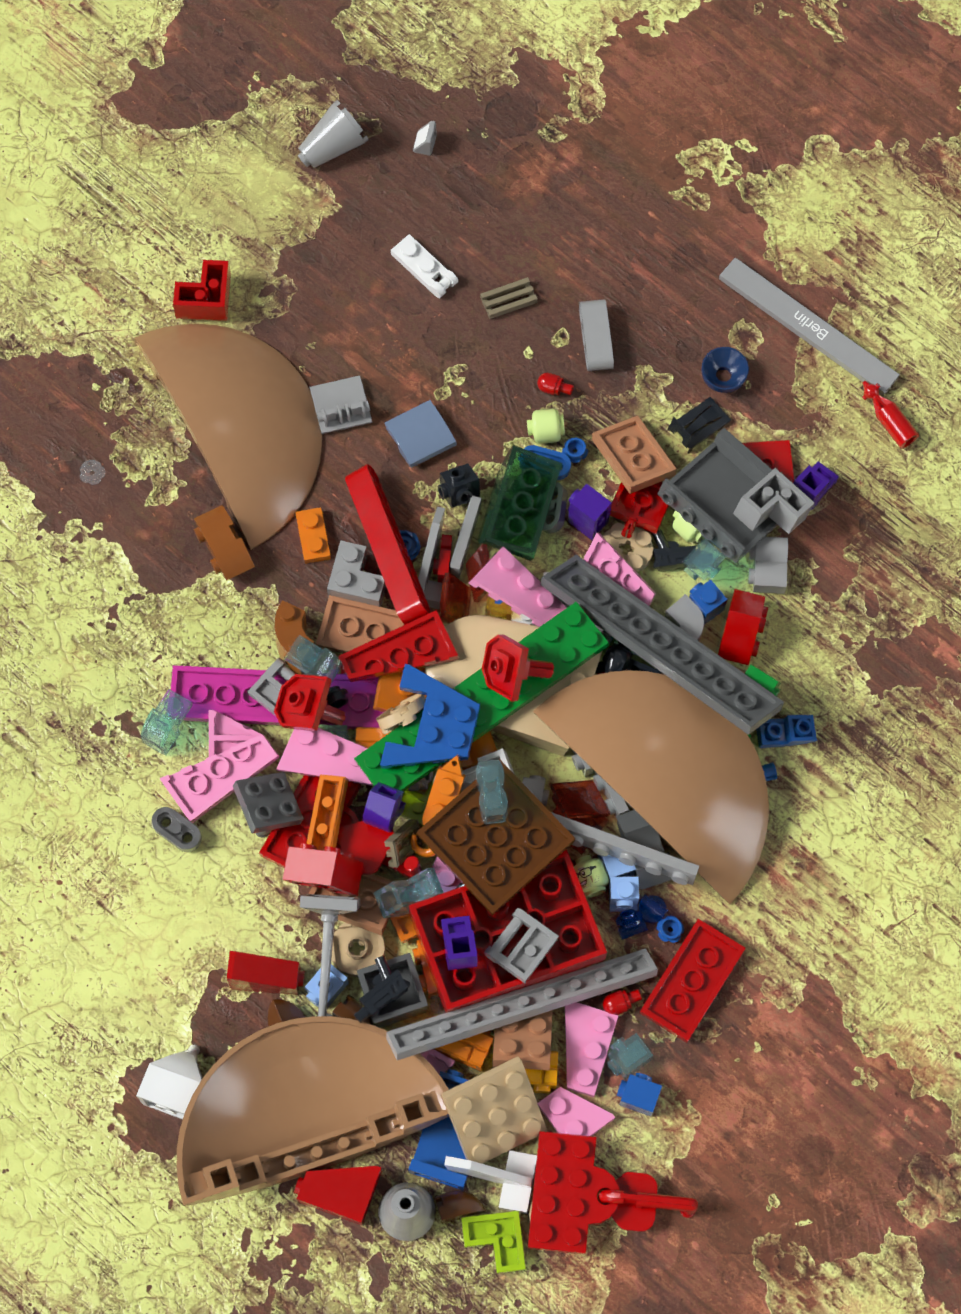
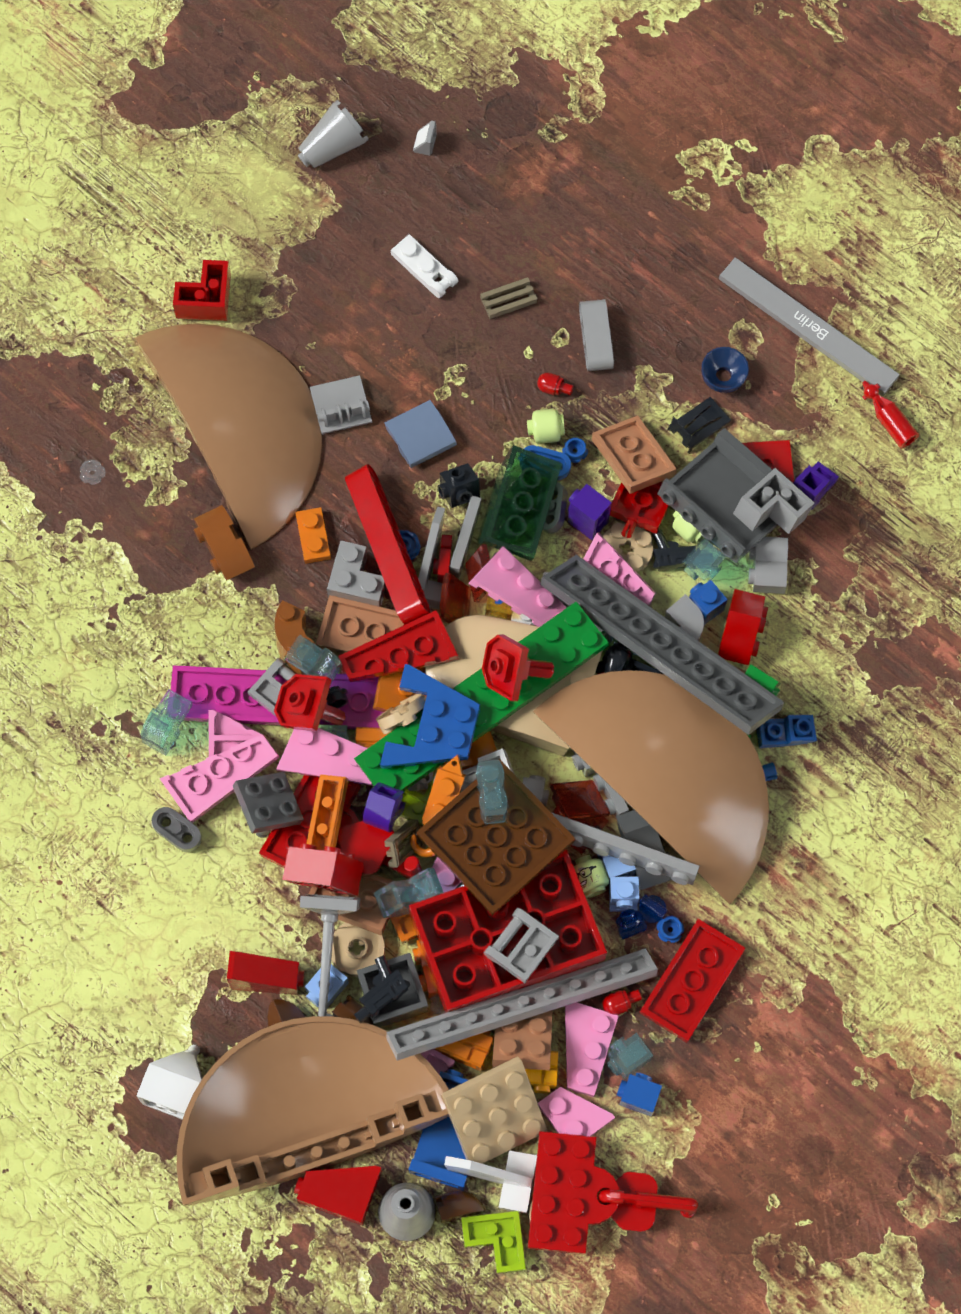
(459, 943): dark purple brick -> none

